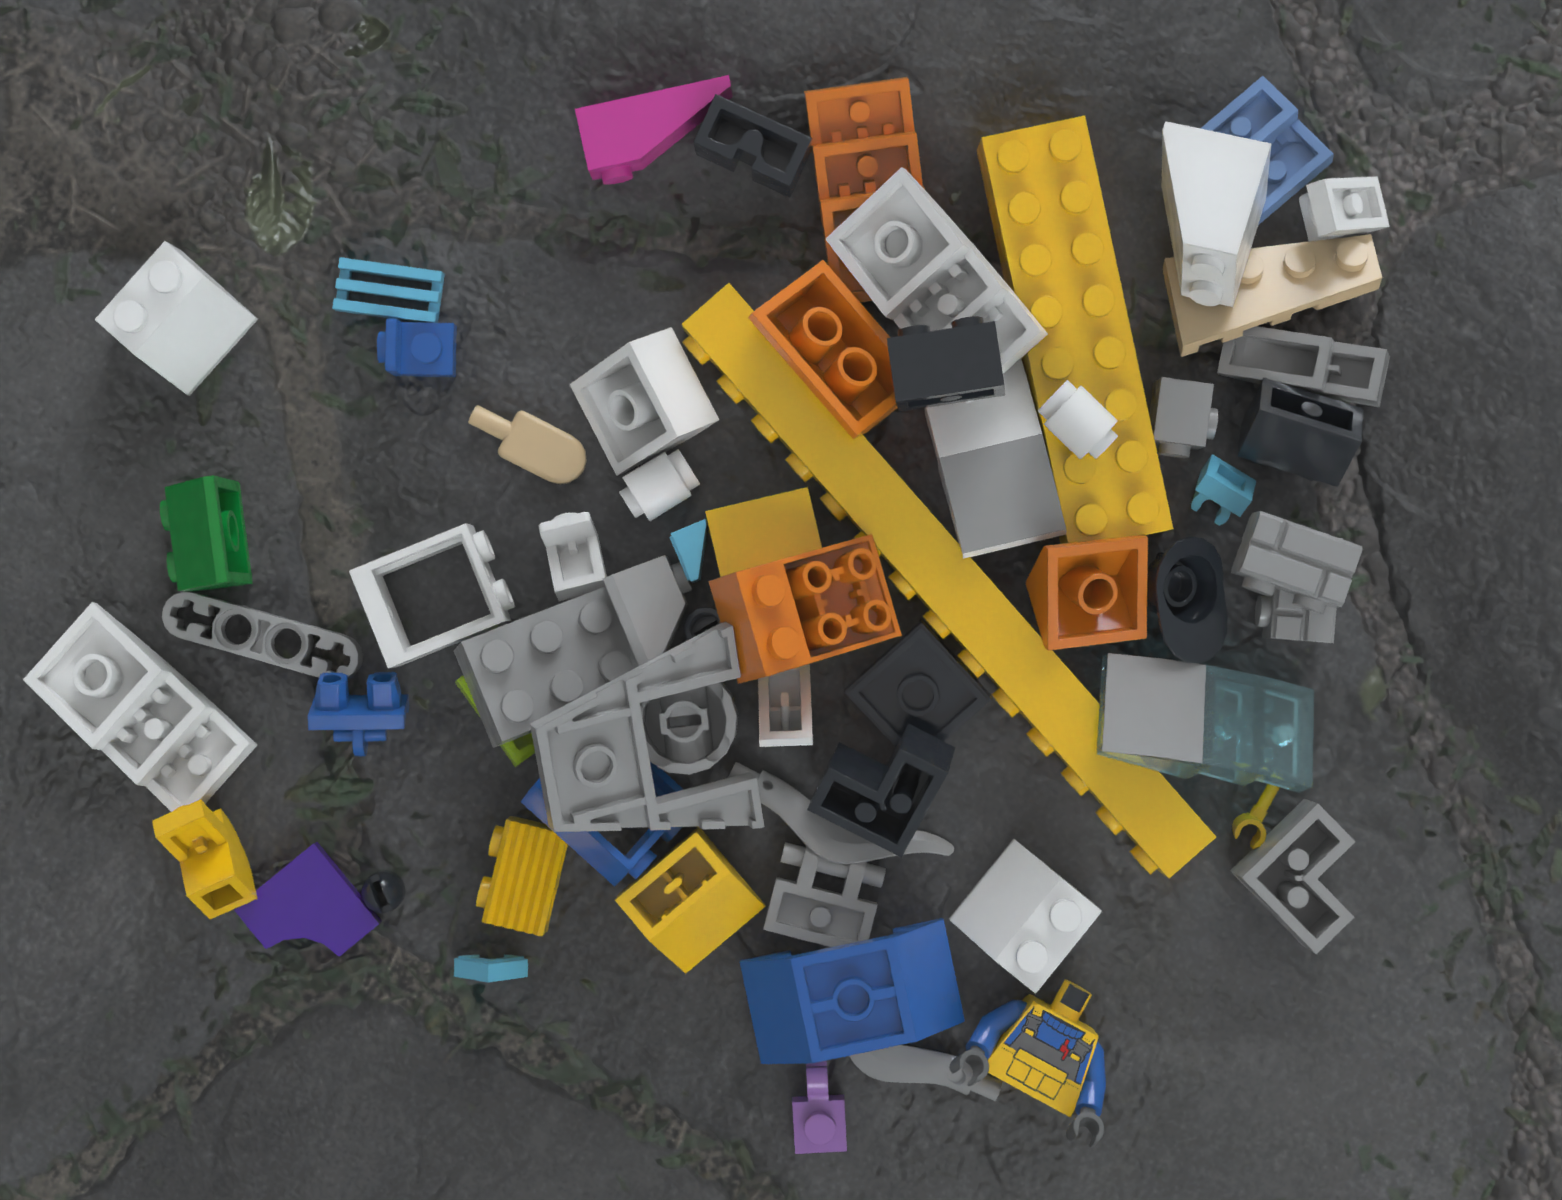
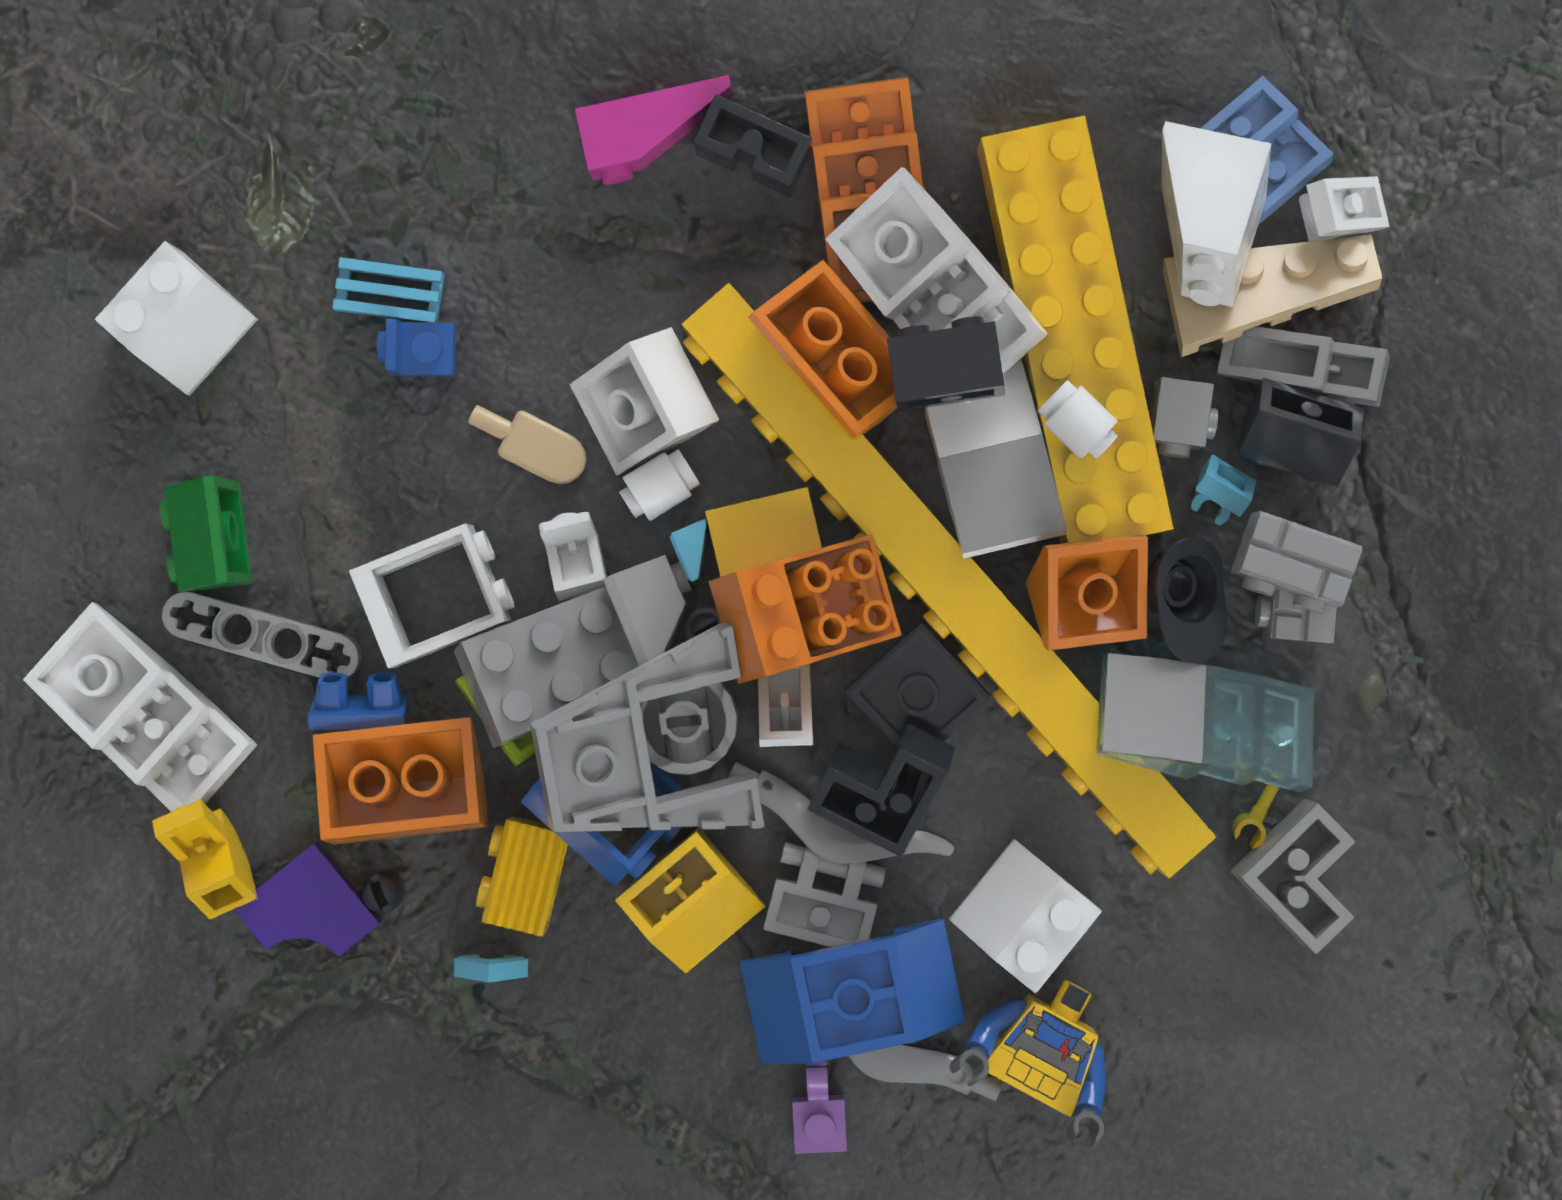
(399, 781): none -> orange slope

